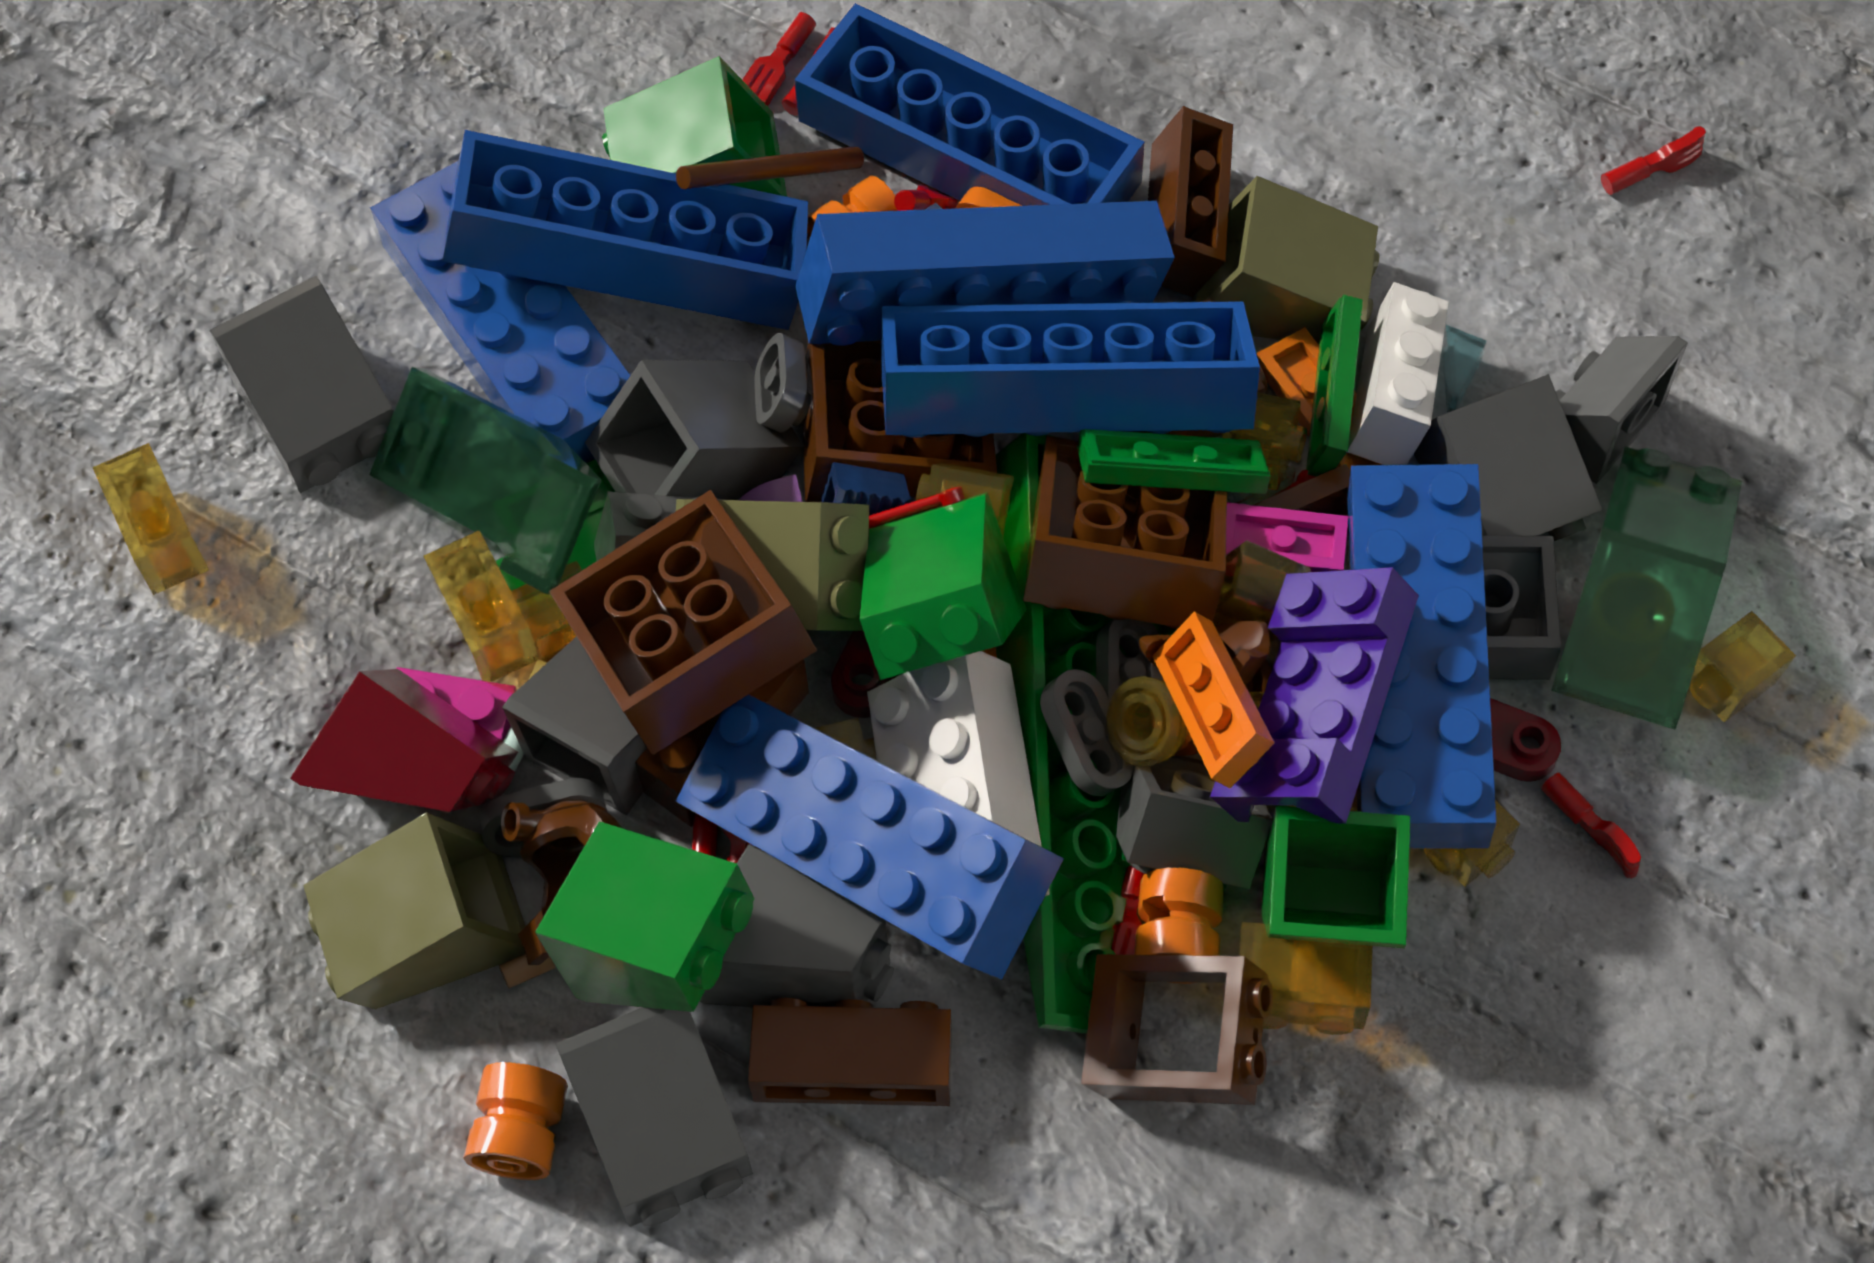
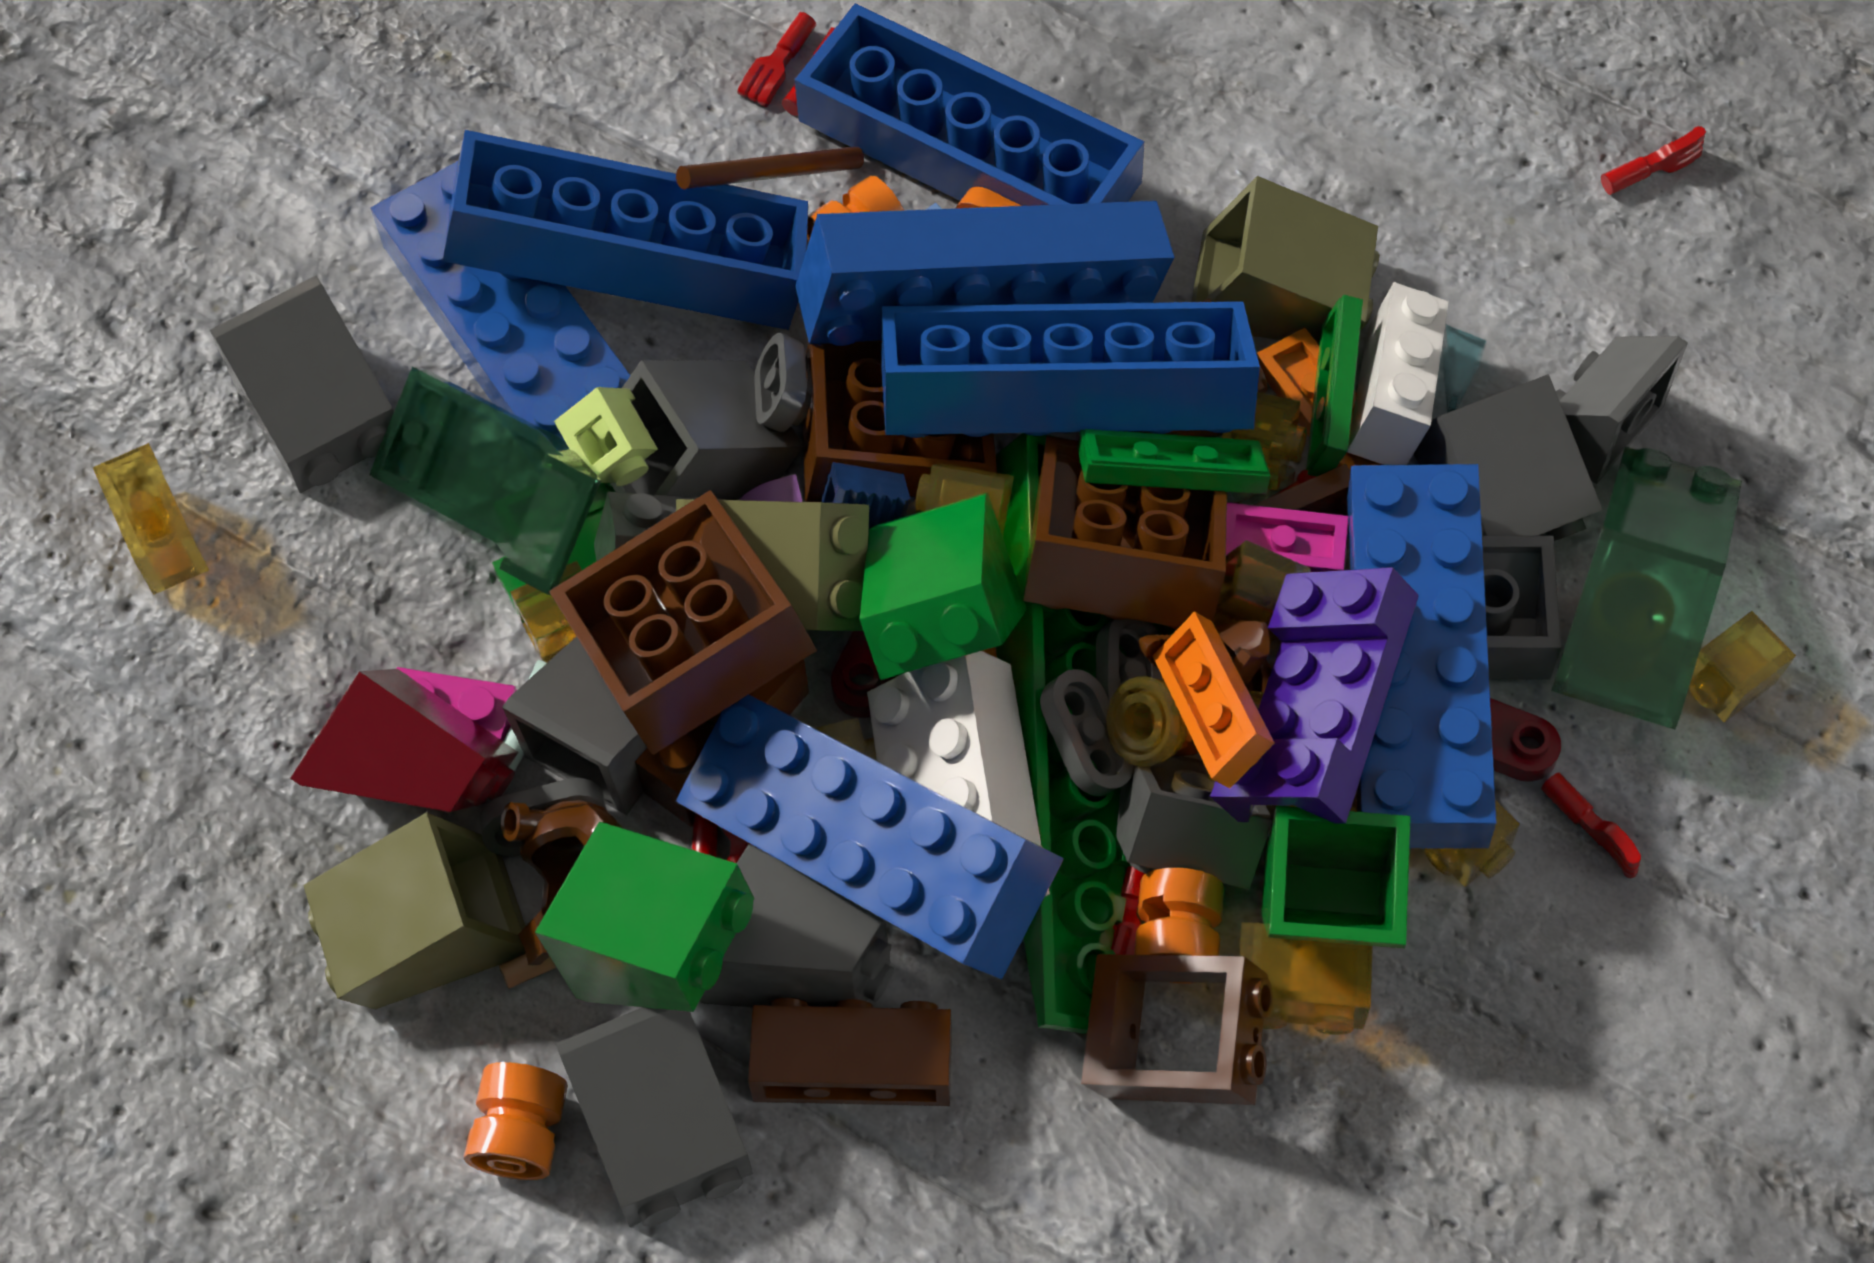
(481, 607): clear yellow brick -> none
(608, 435): none -> yellowish green brick
(693, 120): slope -> none
(922, 199): red piece -> none
(944, 498): red hinge -> none
(1192, 191): reddish brown brick -> none

